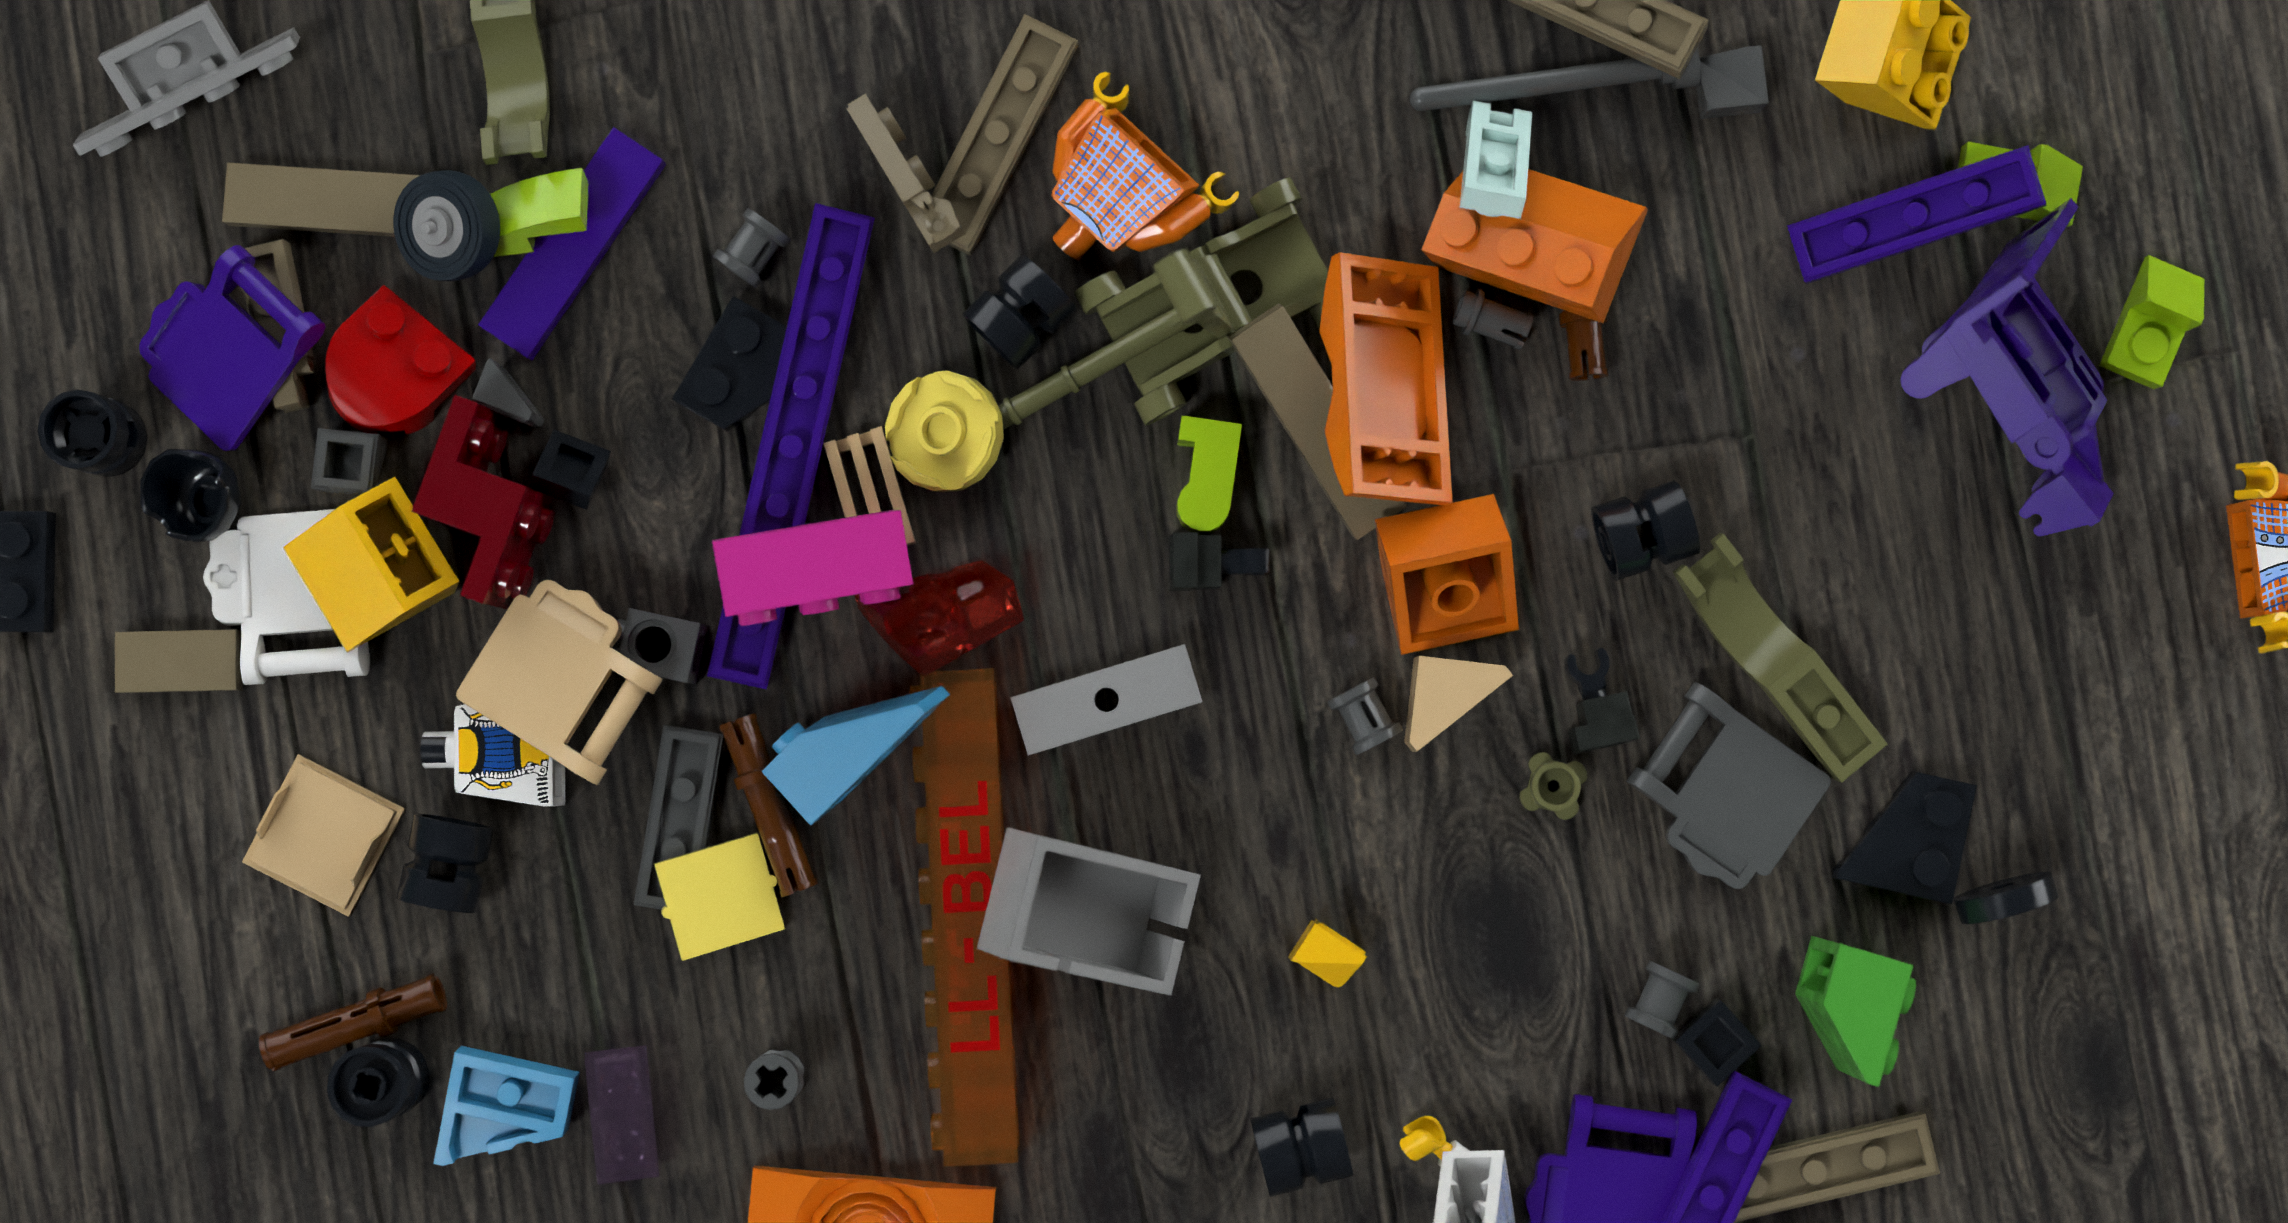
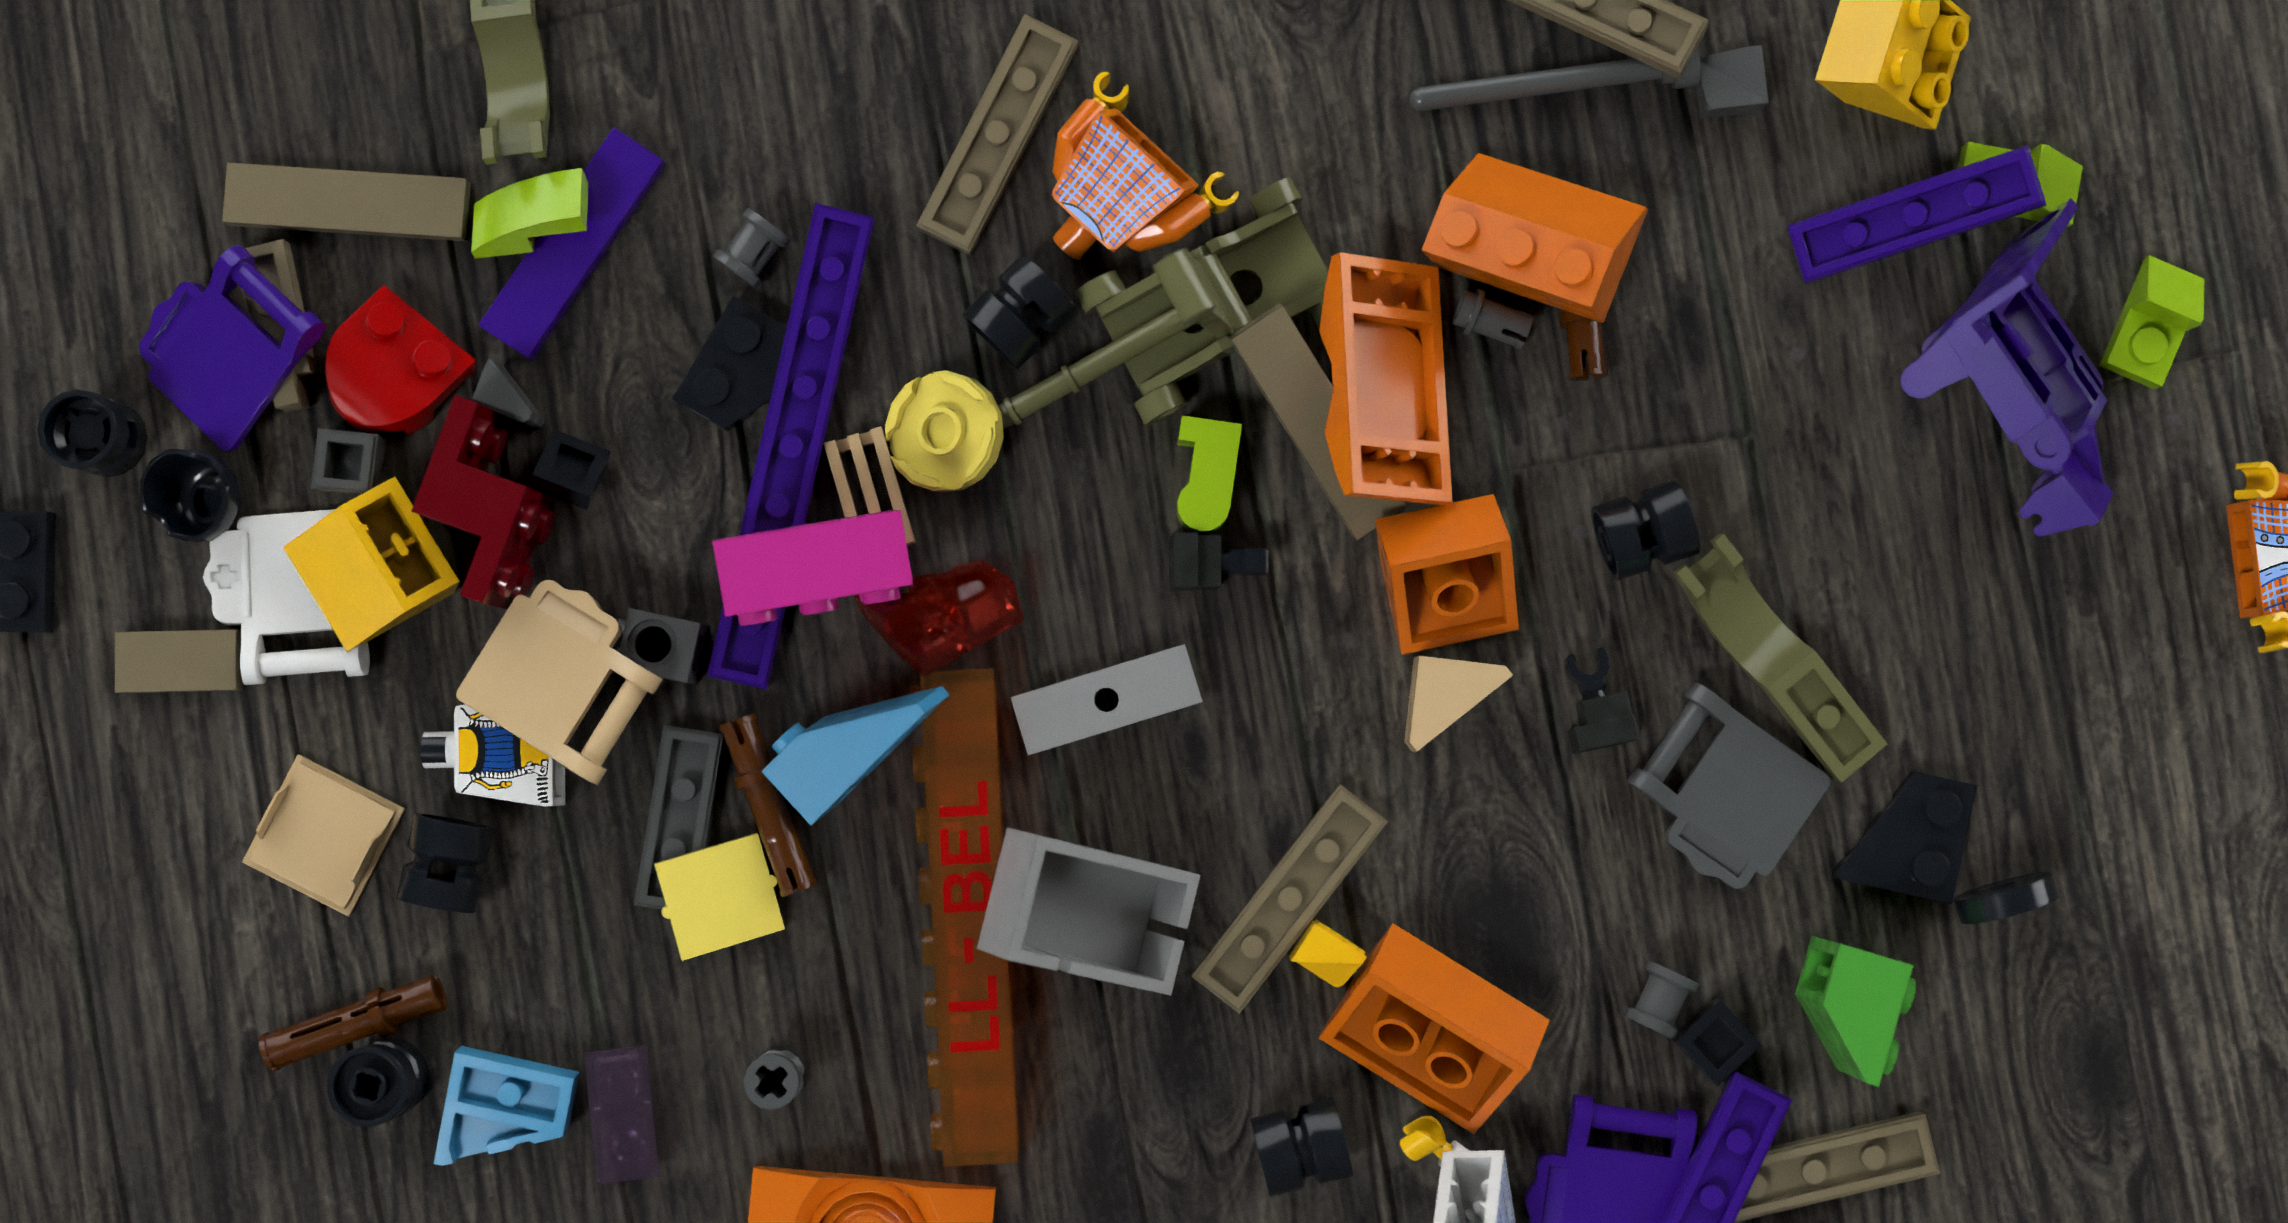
(173, 66): light grey bracket -> none
(446, 225): black wheel -> none
(932, 215): dark tan hinge -> none
(1289, 898): none -> dark tan tile
(1365, 716): dark grey bush -> none
(1435, 1029): none -> orange slope
(1496, 161): light aqua plate -> none
(1569, 778): olive plate -> none

